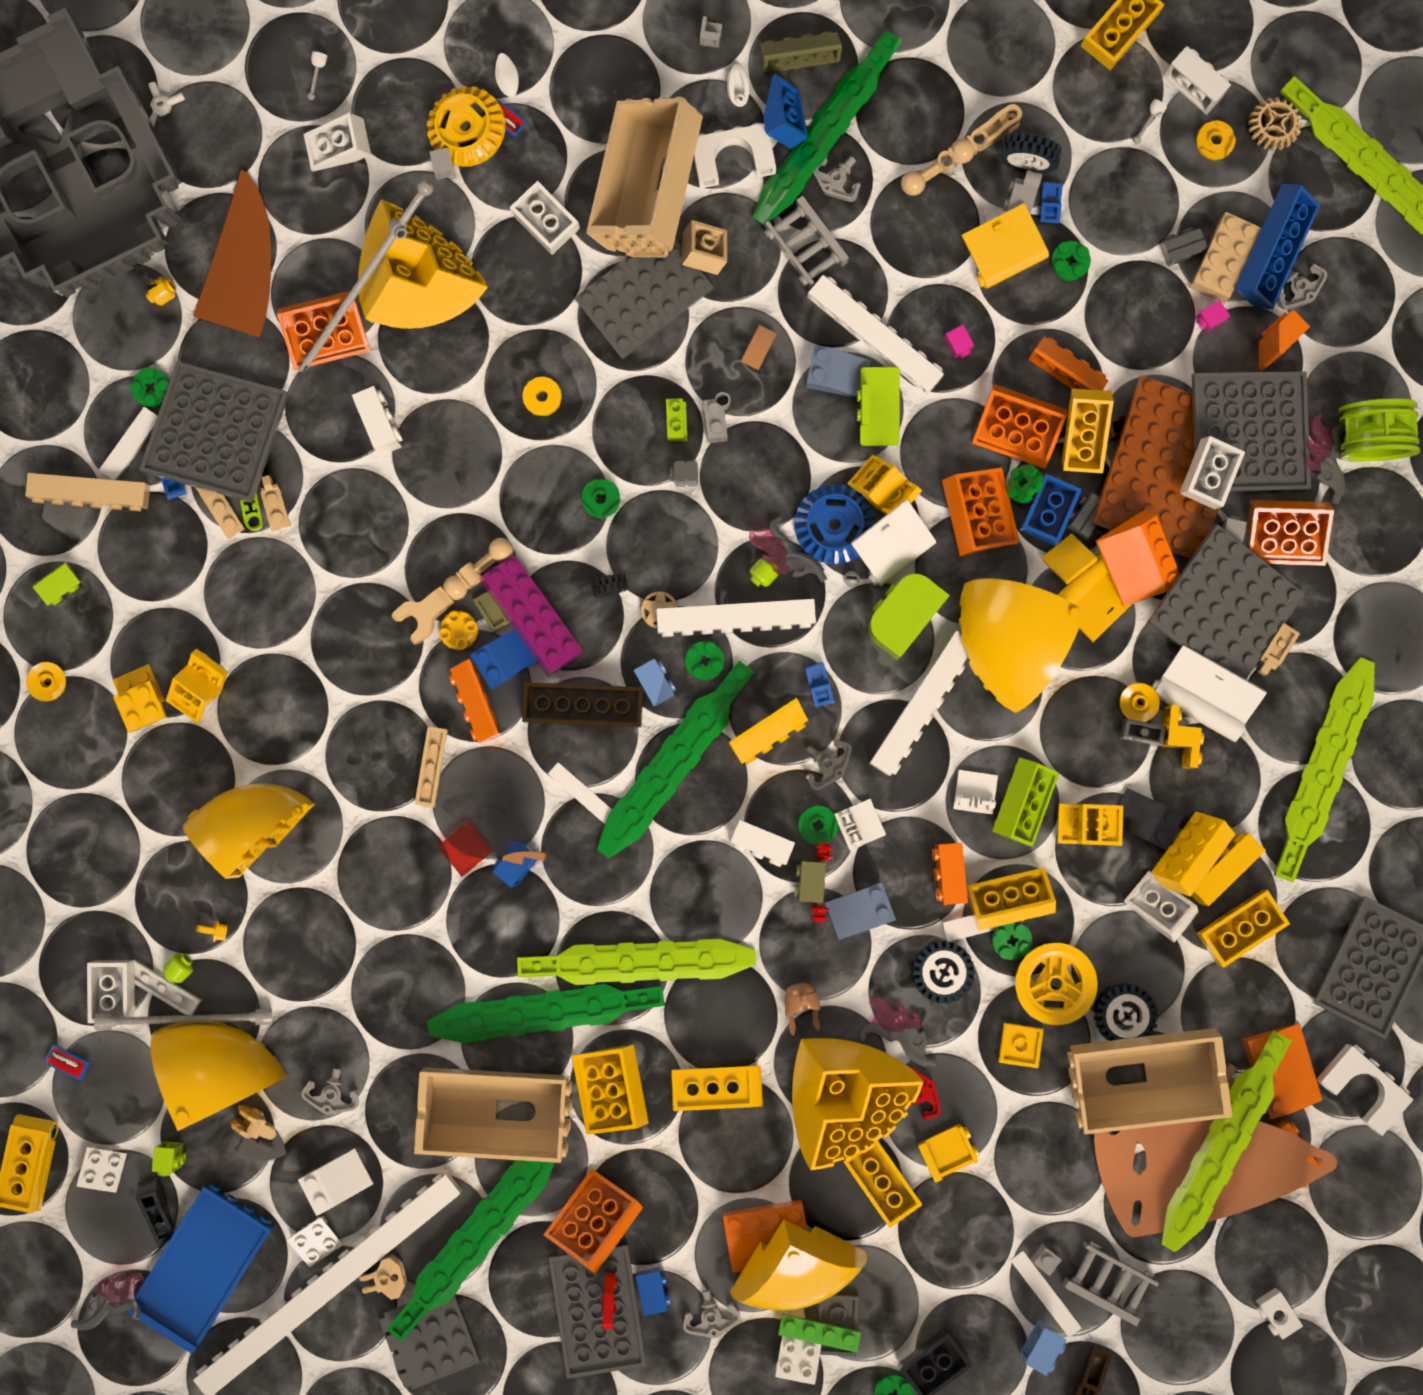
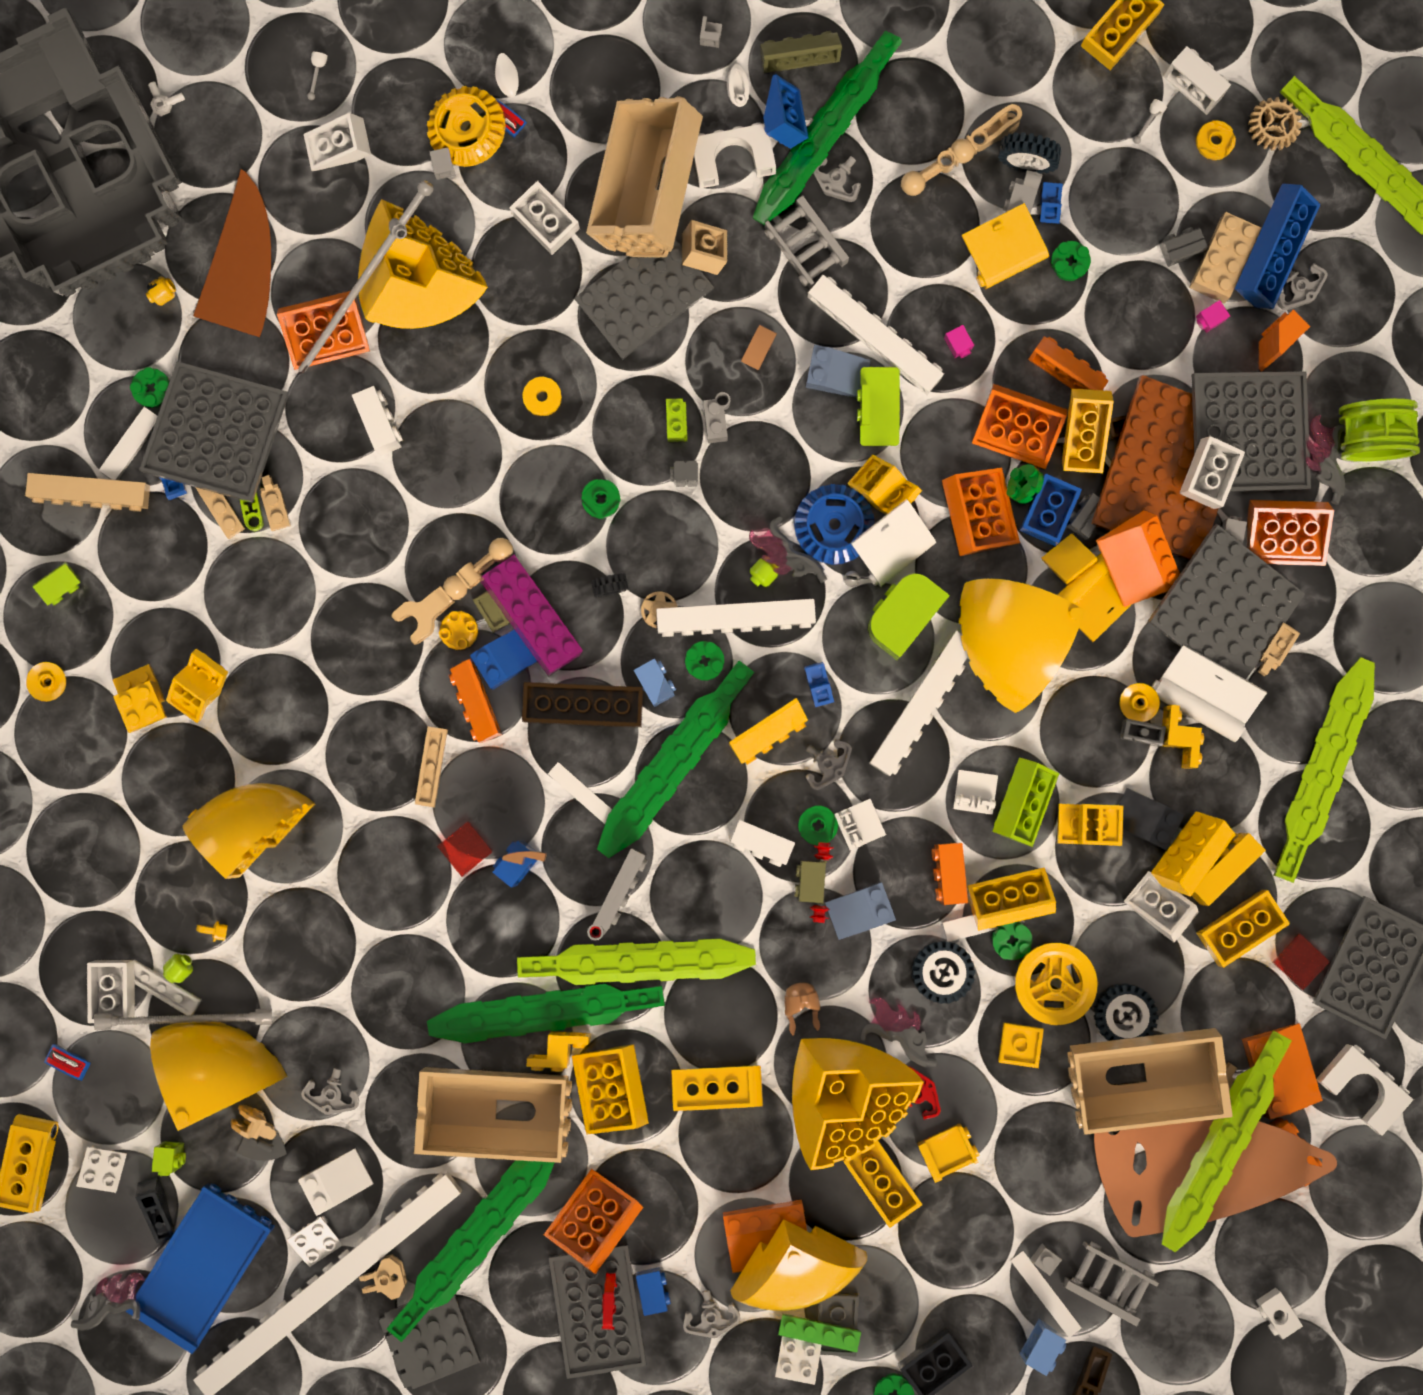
(558, 1051): none -> yellow bracket
(618, 895): none -> light grey hinge
(1300, 962): none -> clear red tile

